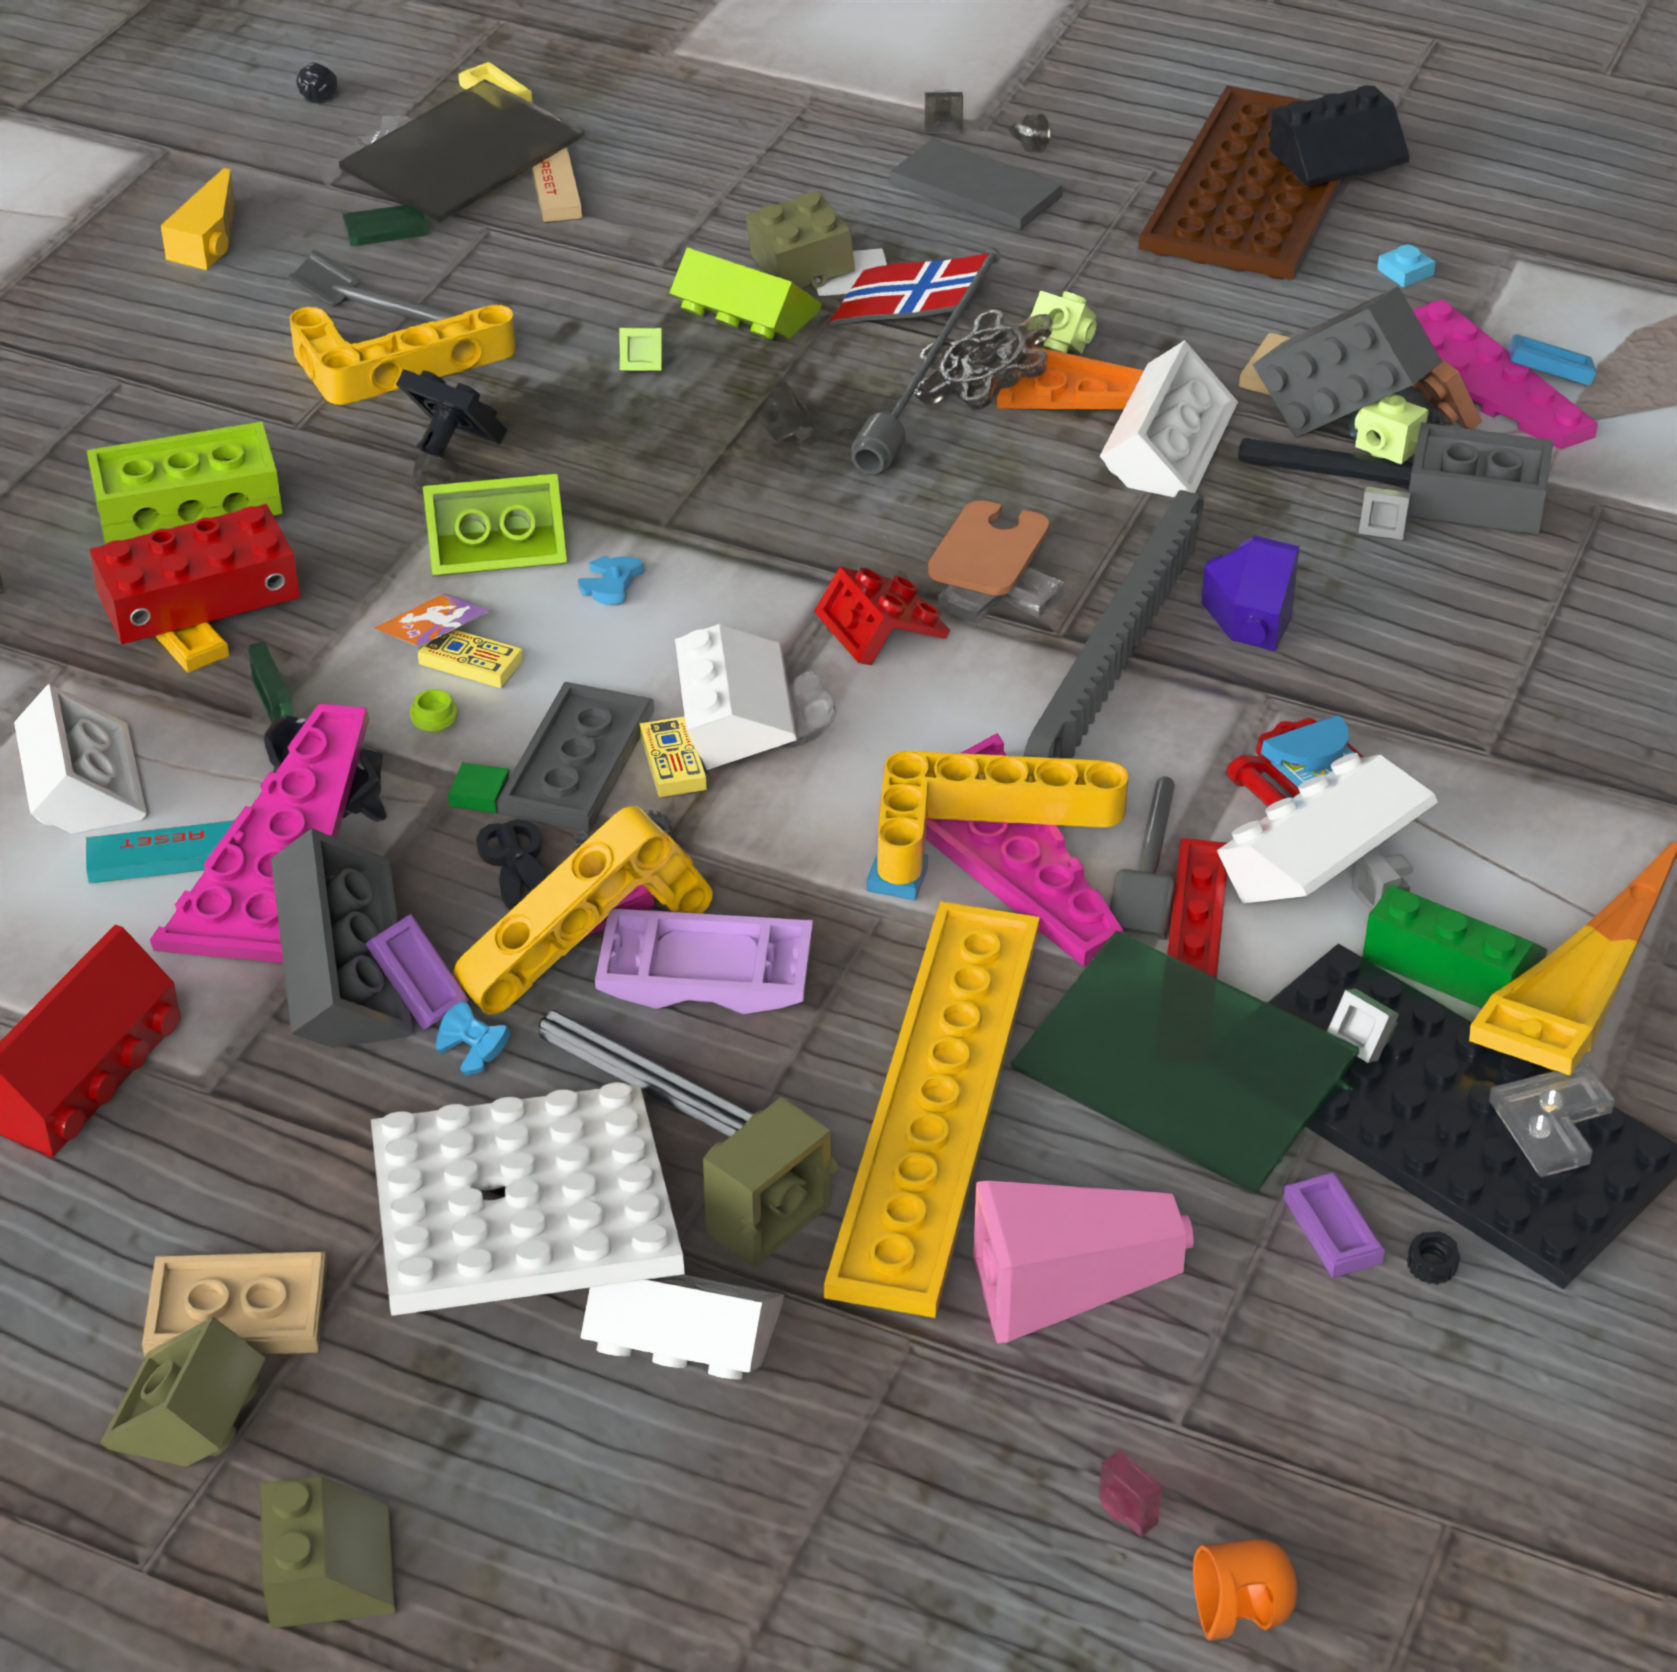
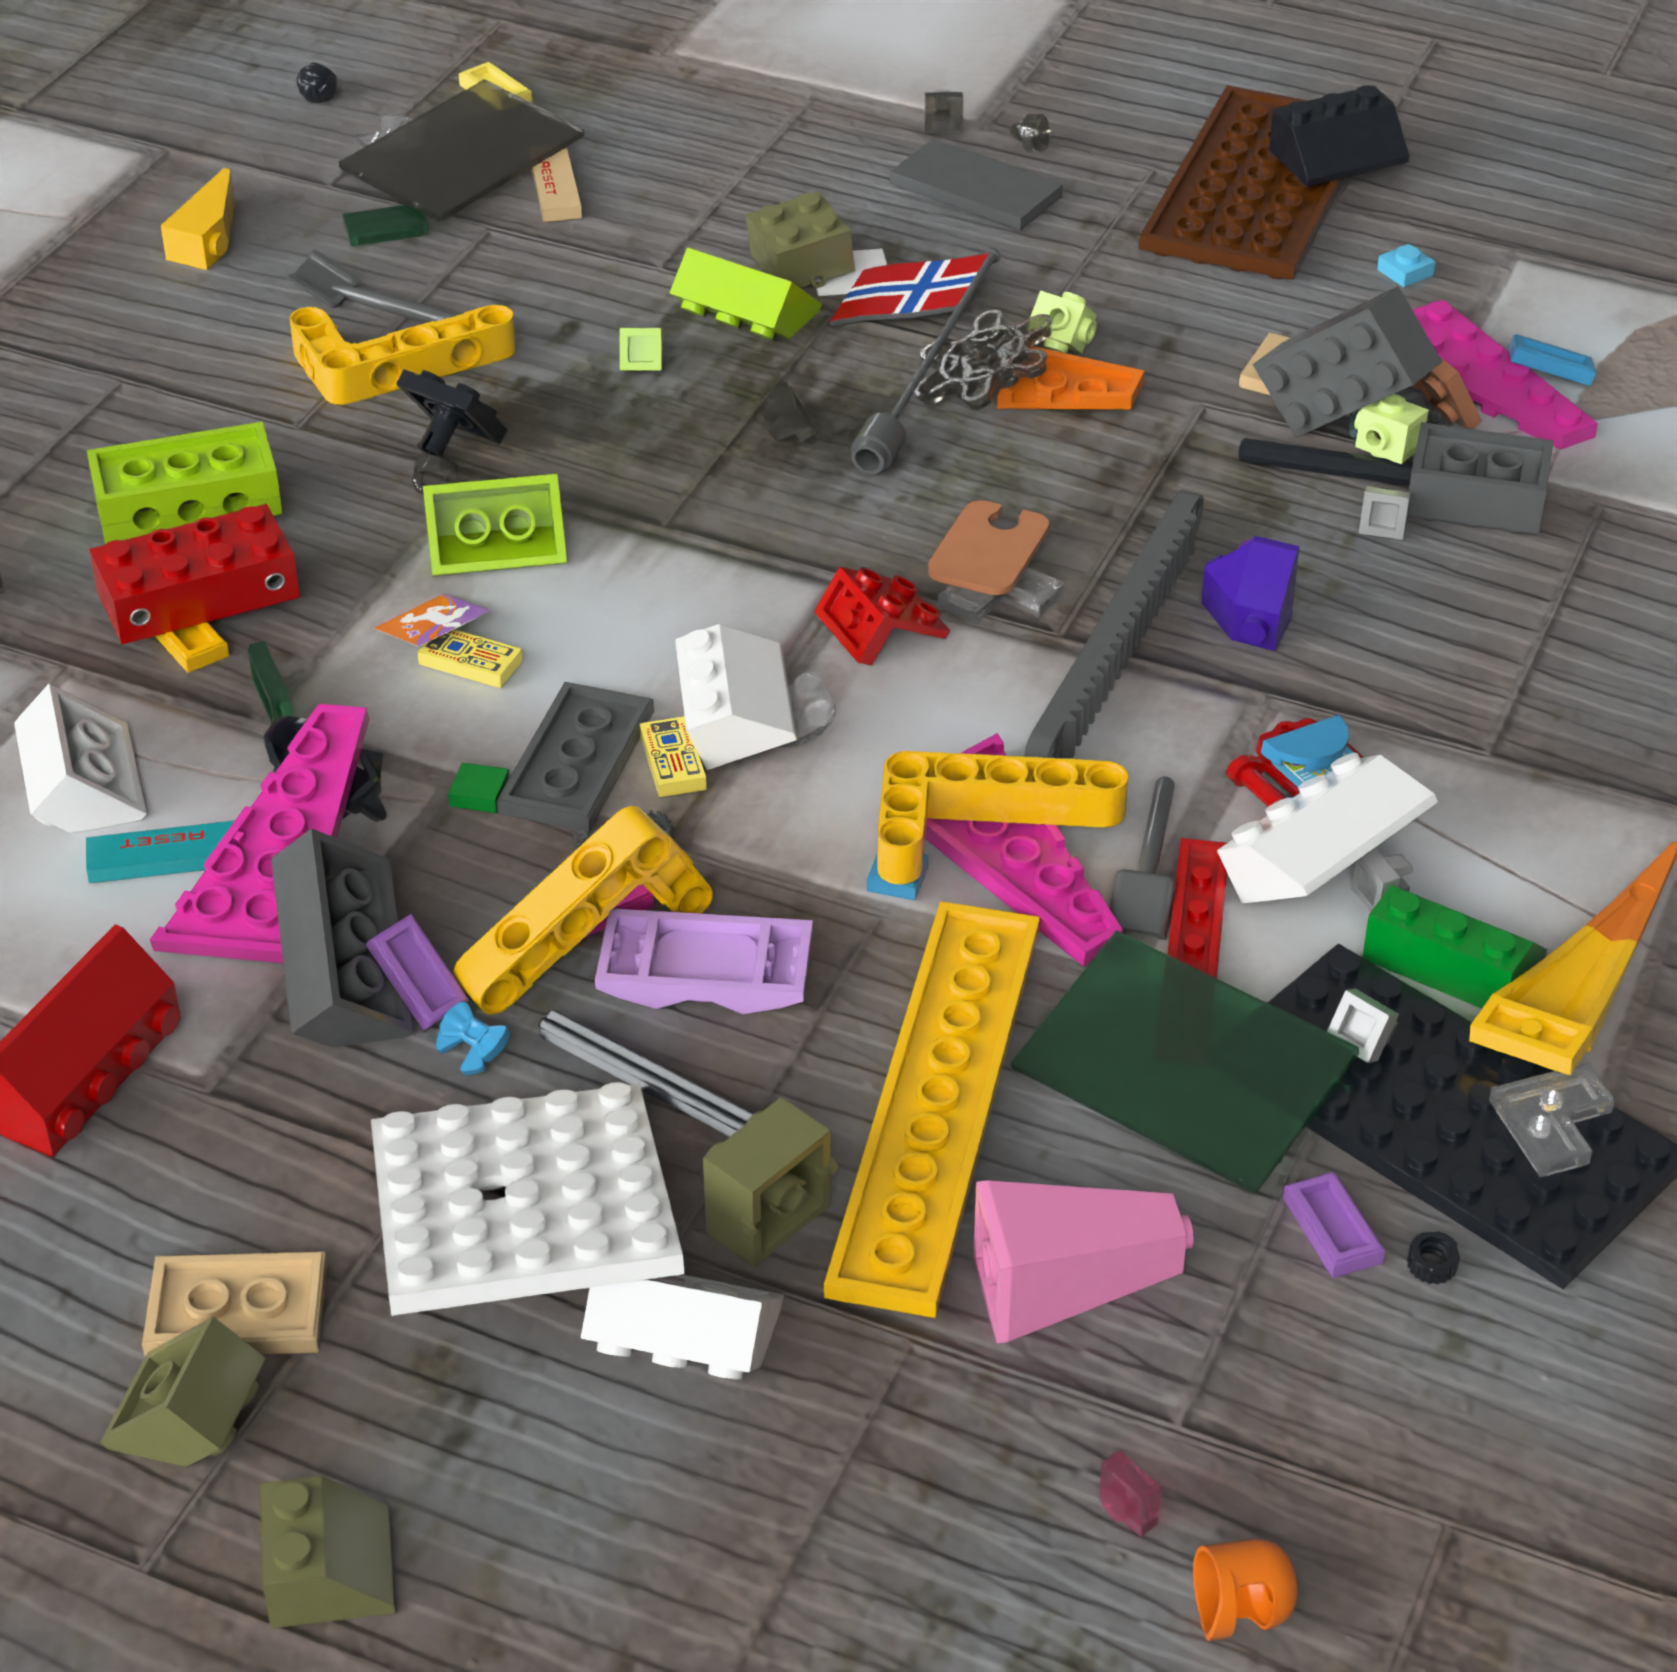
(433, 710): lime plate -> none
(516, 861): black piece -> none
(616, 578): dark azure piece -> none
(1170, 425): white slope -> none

